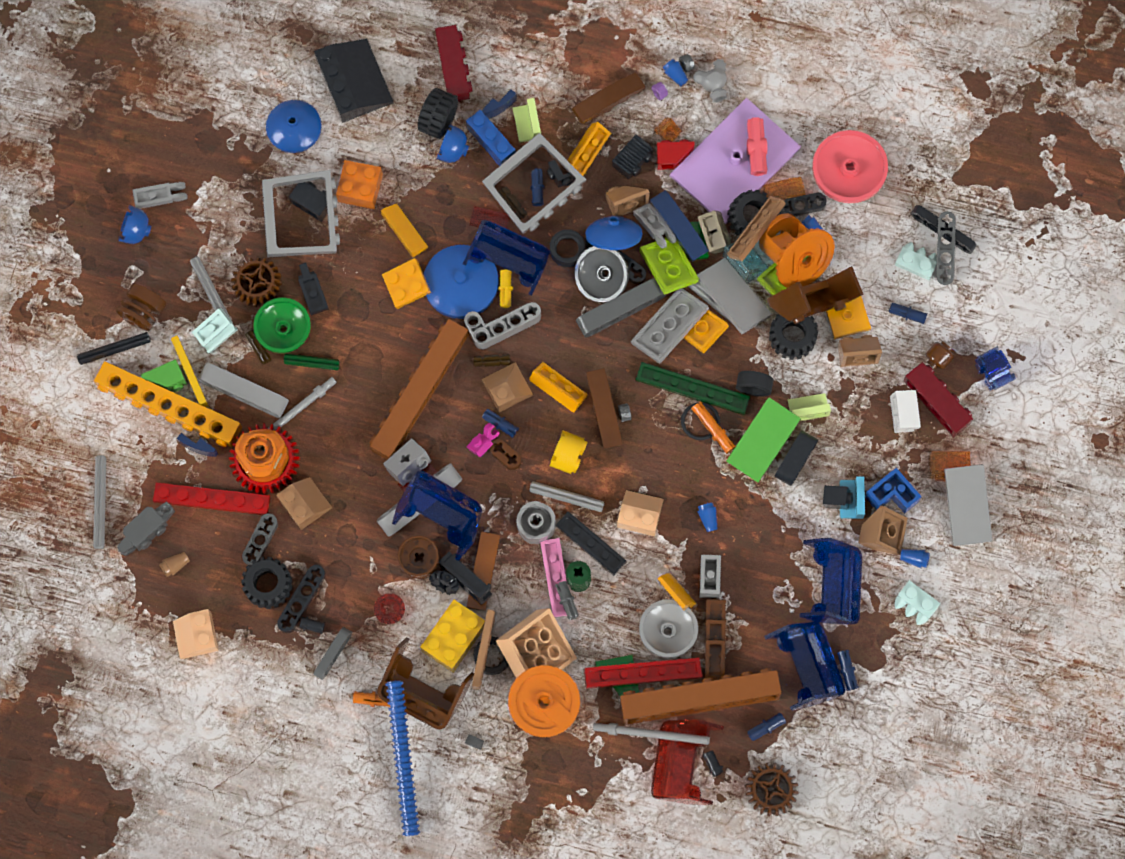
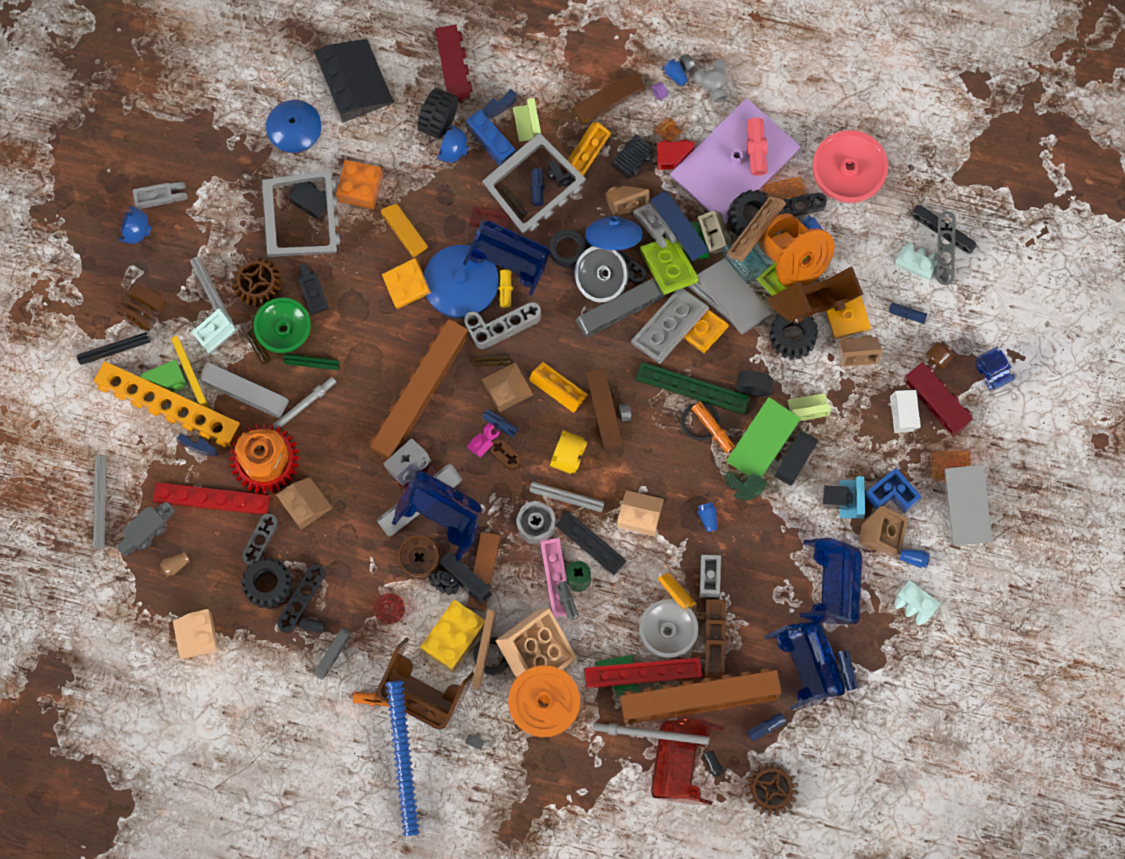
(747, 490): none -> clear green brick

